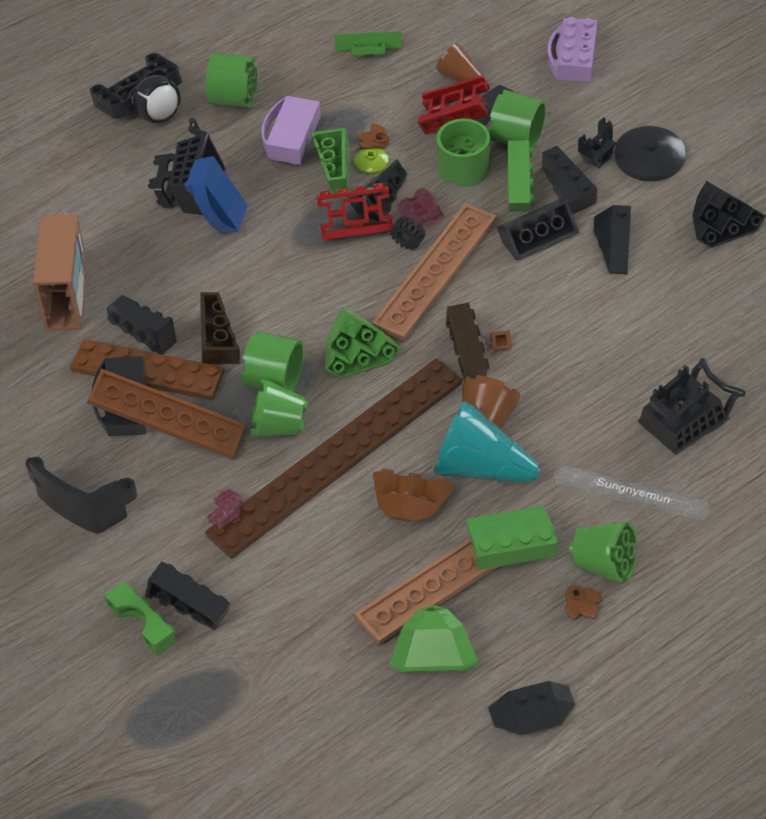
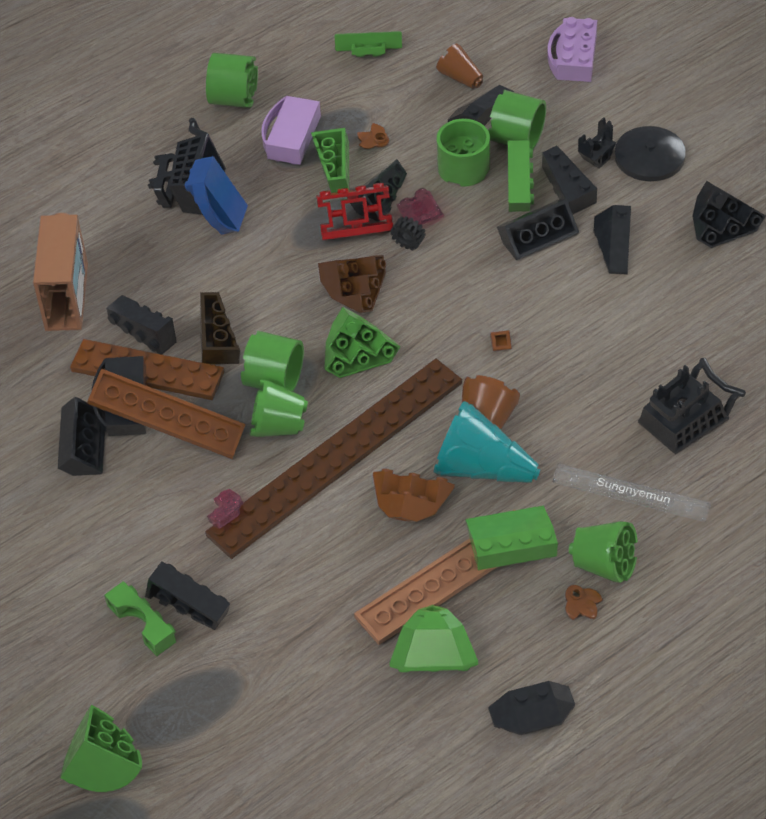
(80, 439): none -> black slope
(89, 511): black panel -> none
(101, 755): none -> bright green brick
(149, 90): black beam -> none
(354, 281): none -> reddish brown brick
(371, 160): lime dish -> none
(434, 272): nougat plate -> none
(466, 340): dark brown wedge -> none
(470, 103): red fence -> none

